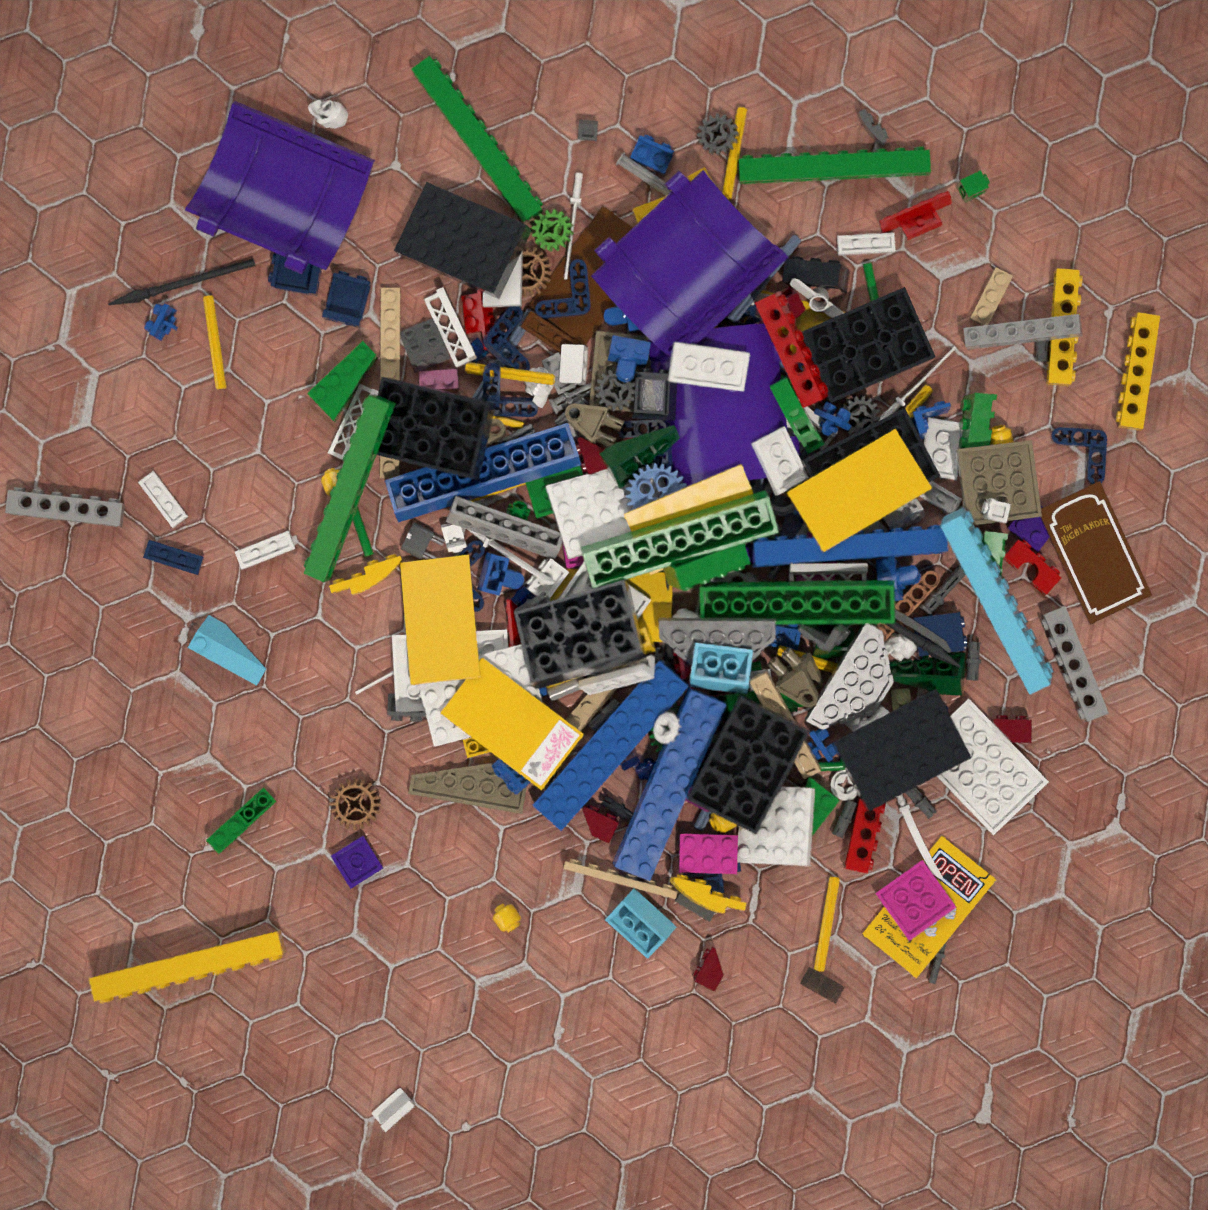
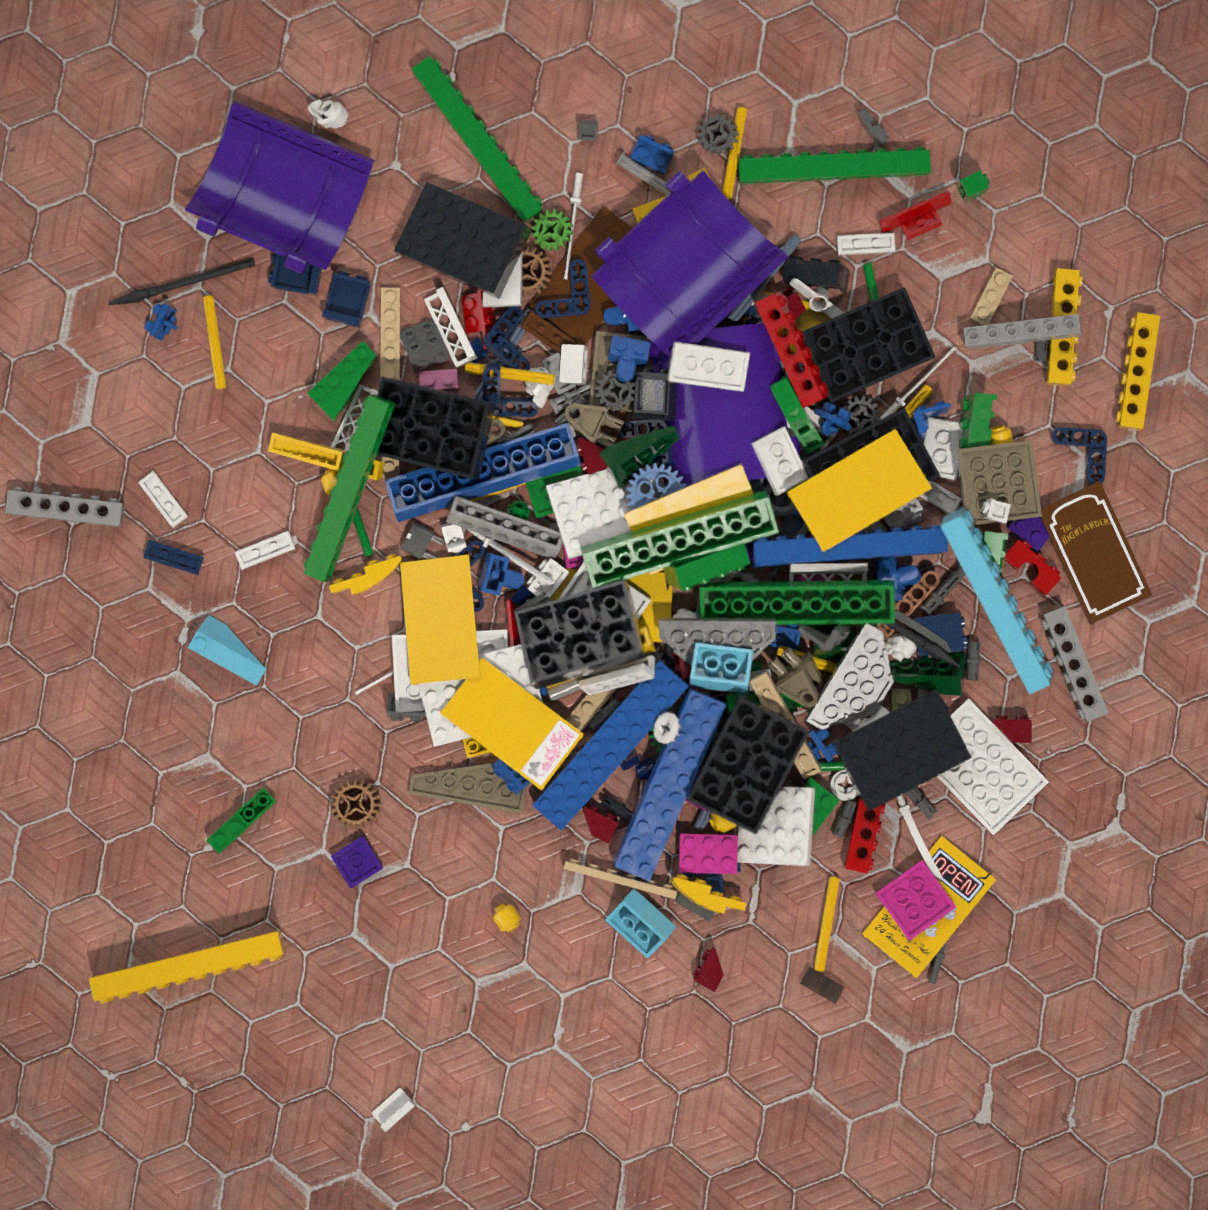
(316, 454): none -> yellow slope

